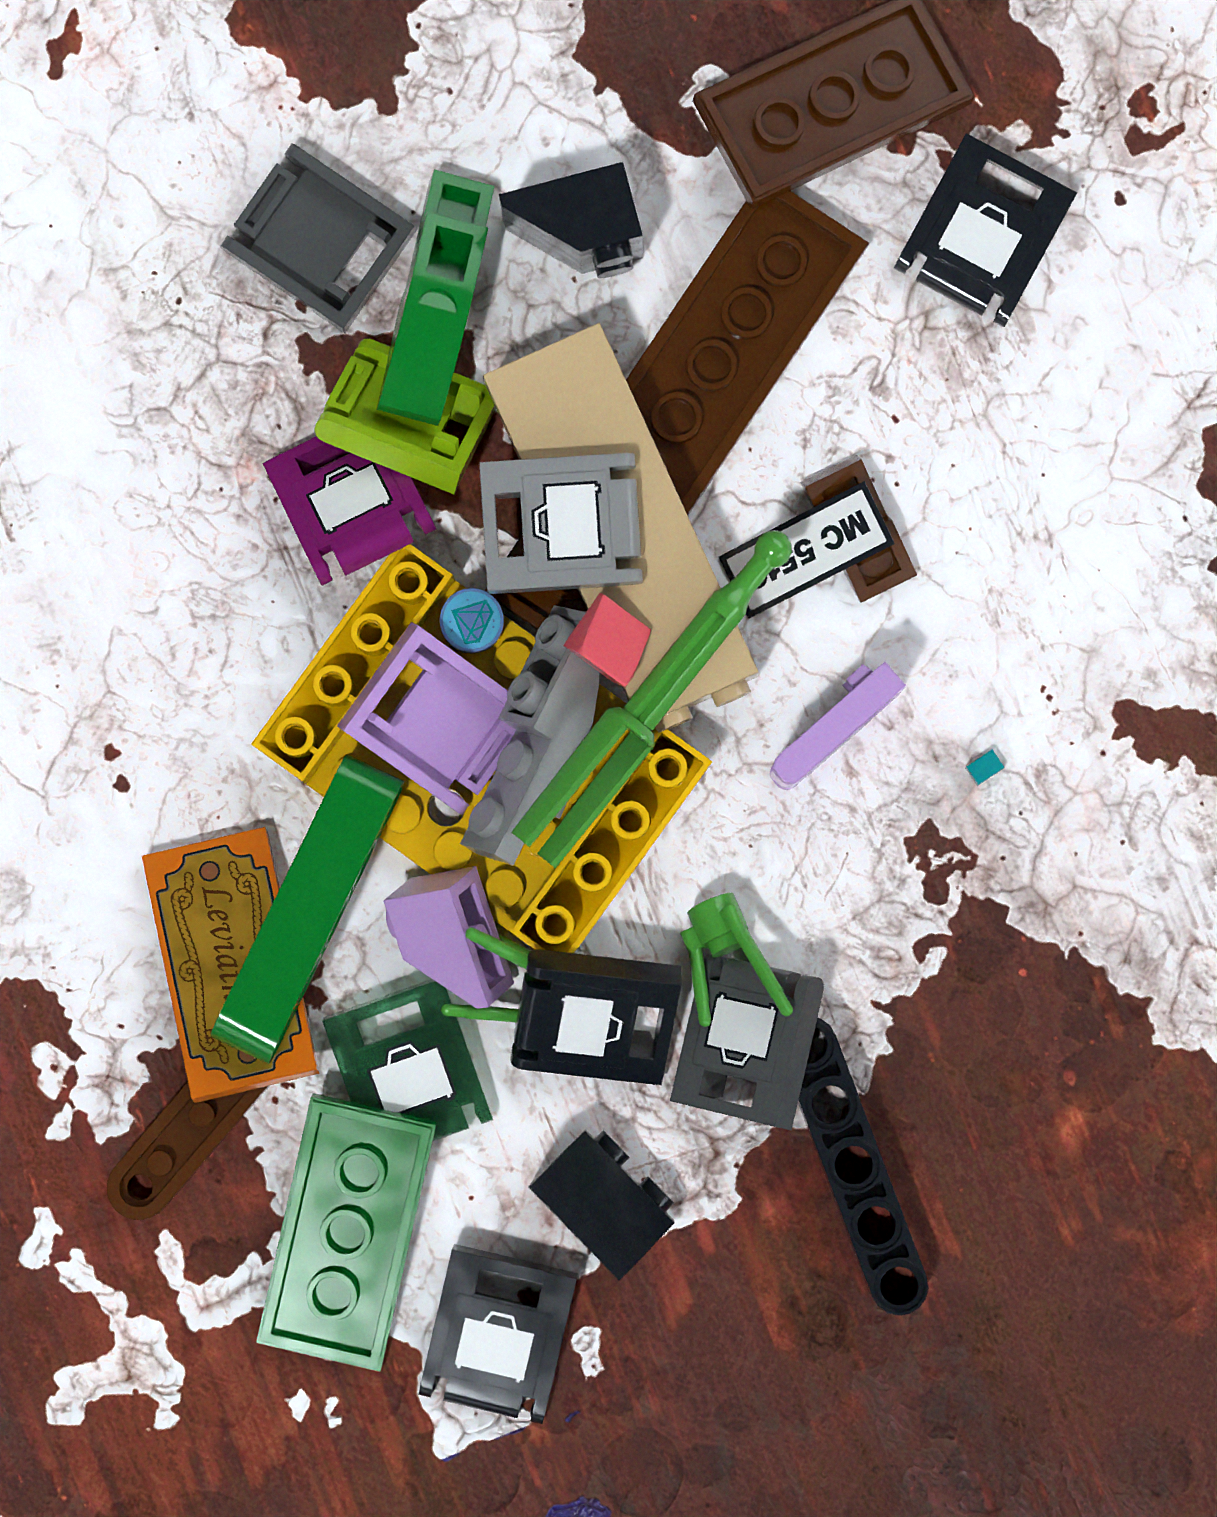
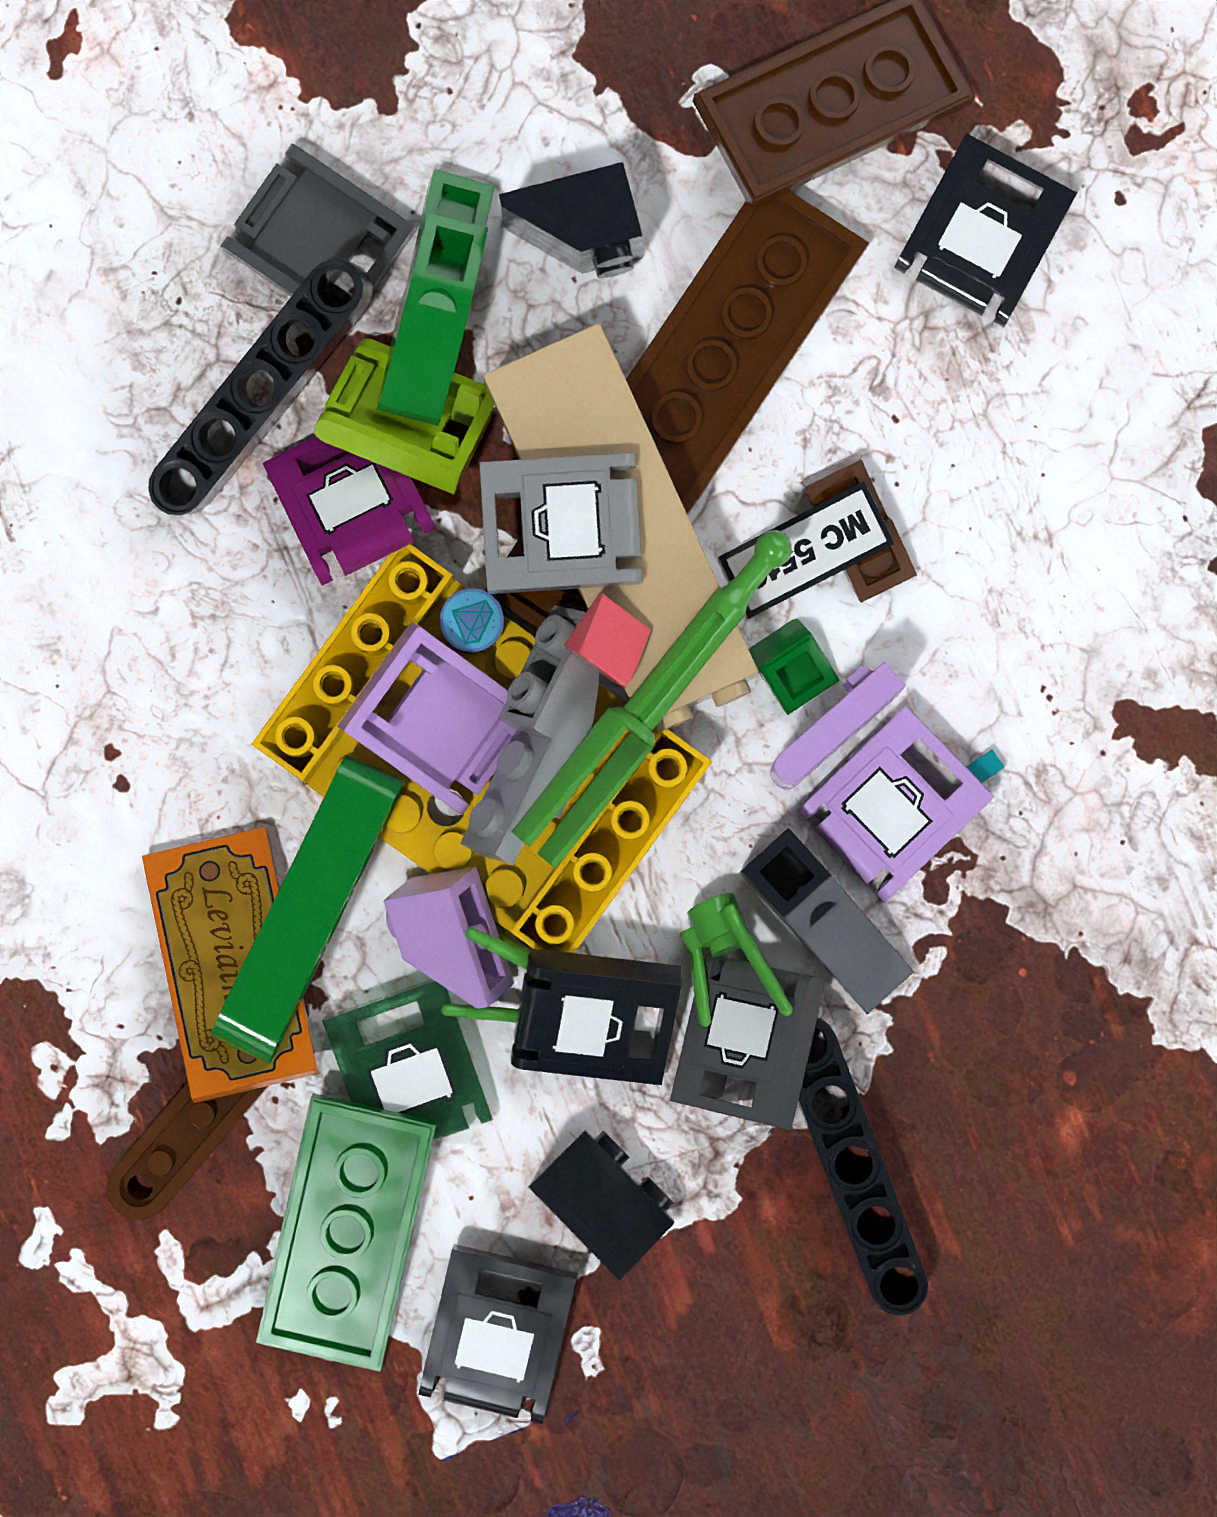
(232, 400): none -> black beam
(793, 665): none -> green slope
(826, 920): none -> slope
(888, 811): none -> lavender container

